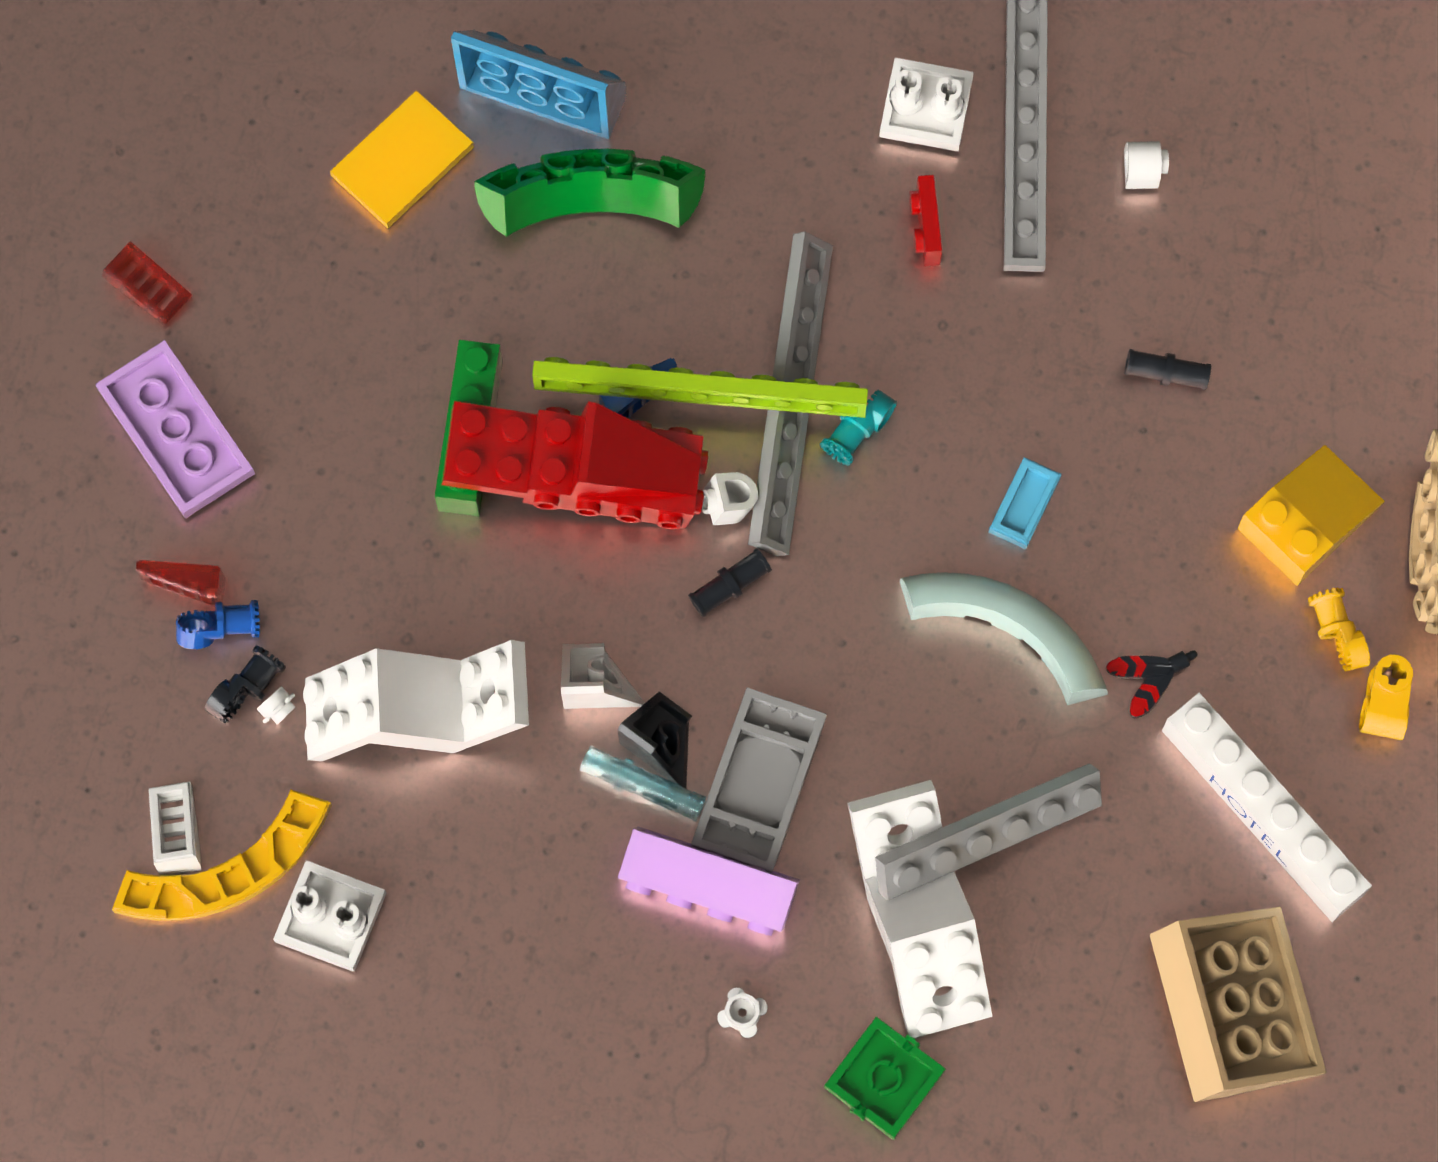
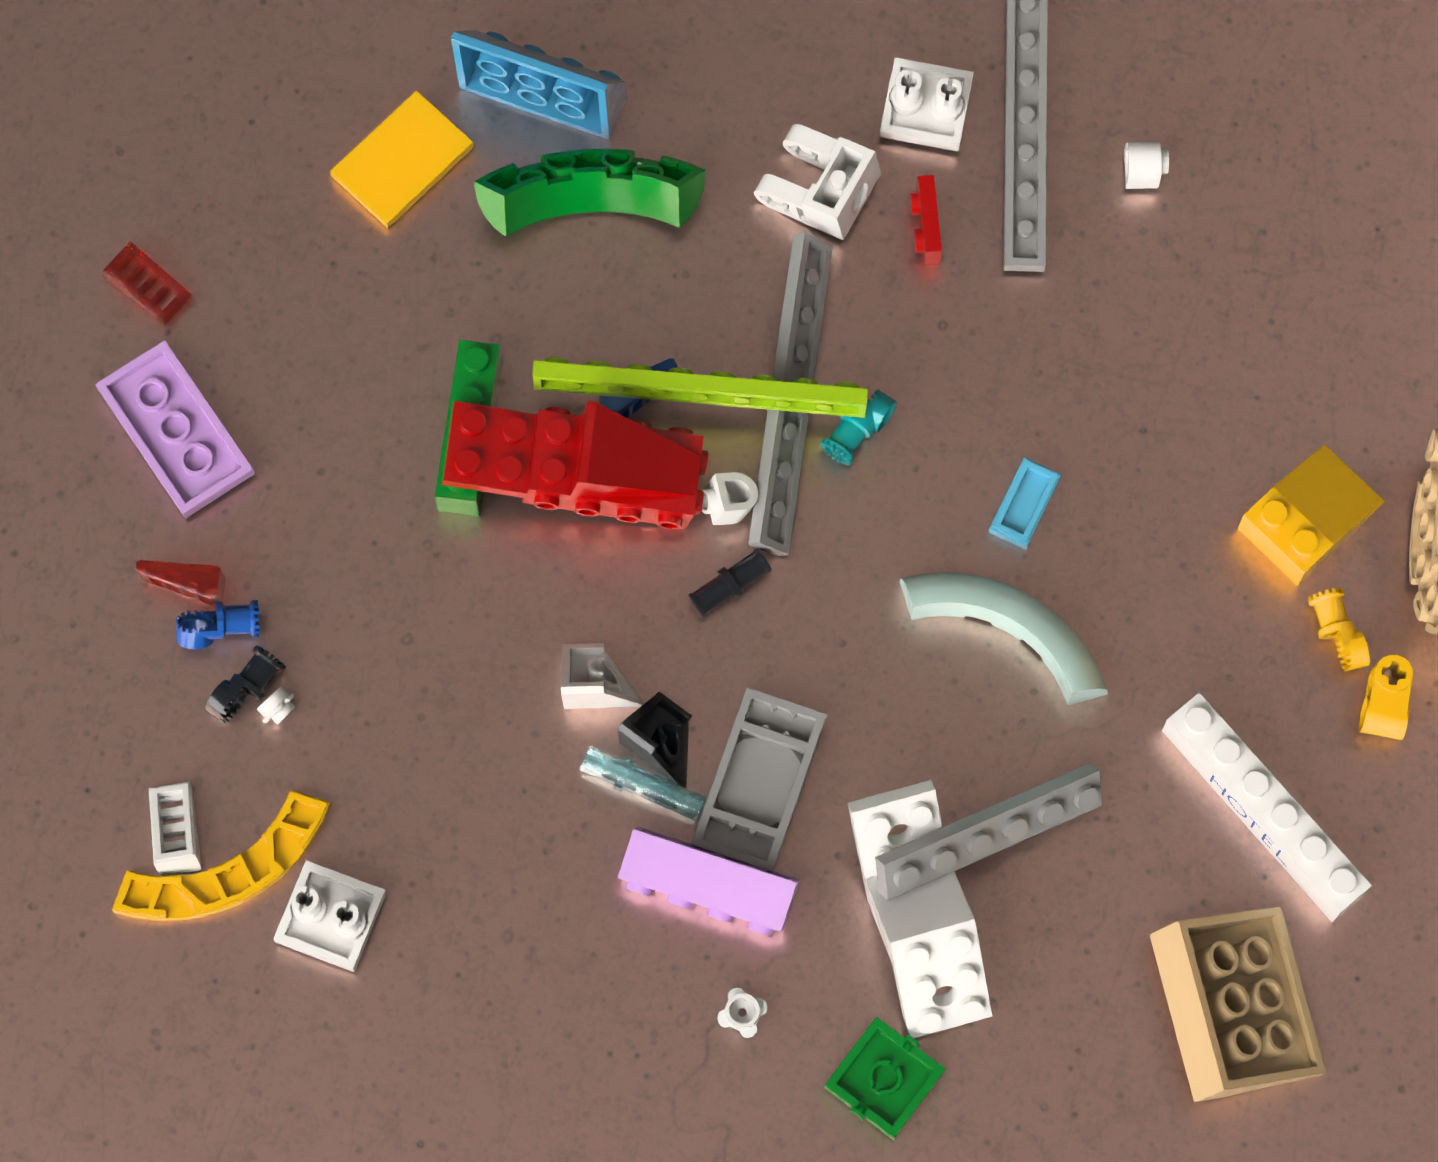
(416, 701): white bracket -> none
(839, 193): none -> white brick
(1156, 671): piece -> none
(1167, 369): black pin -> none

